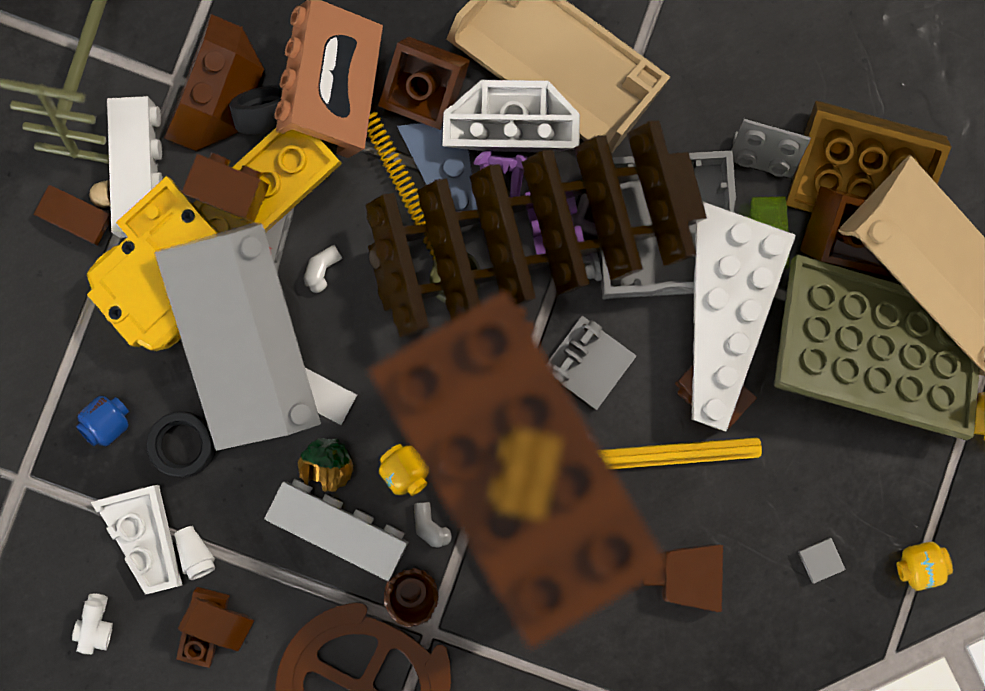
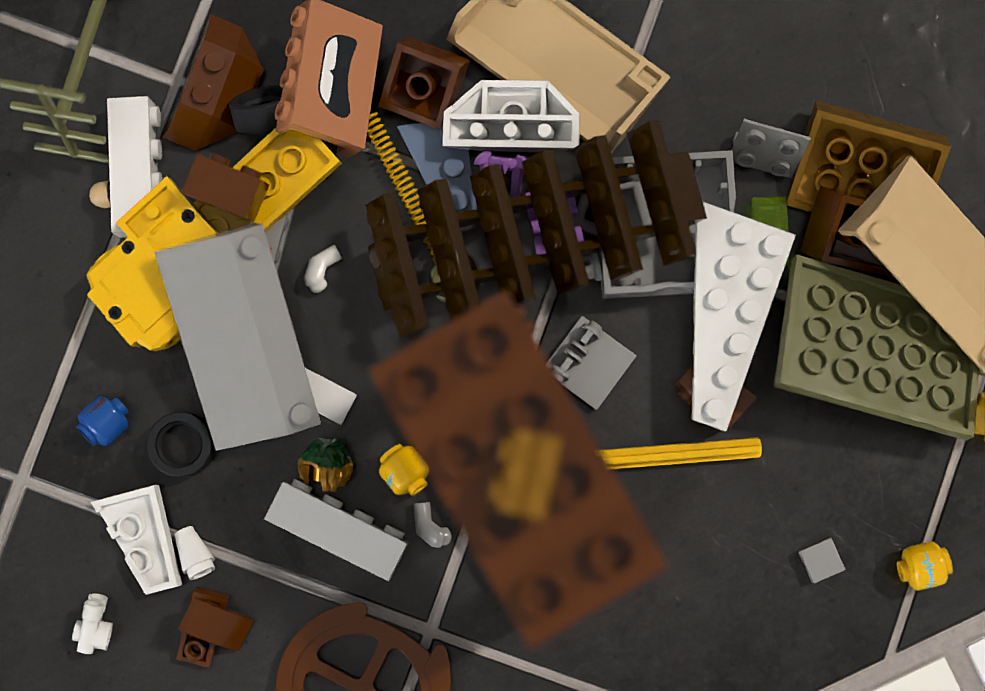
(73, 215): reddish brown slope -> none
(411, 597): reddish brown hair -> none
(692, 577): reddish brown torso -> none

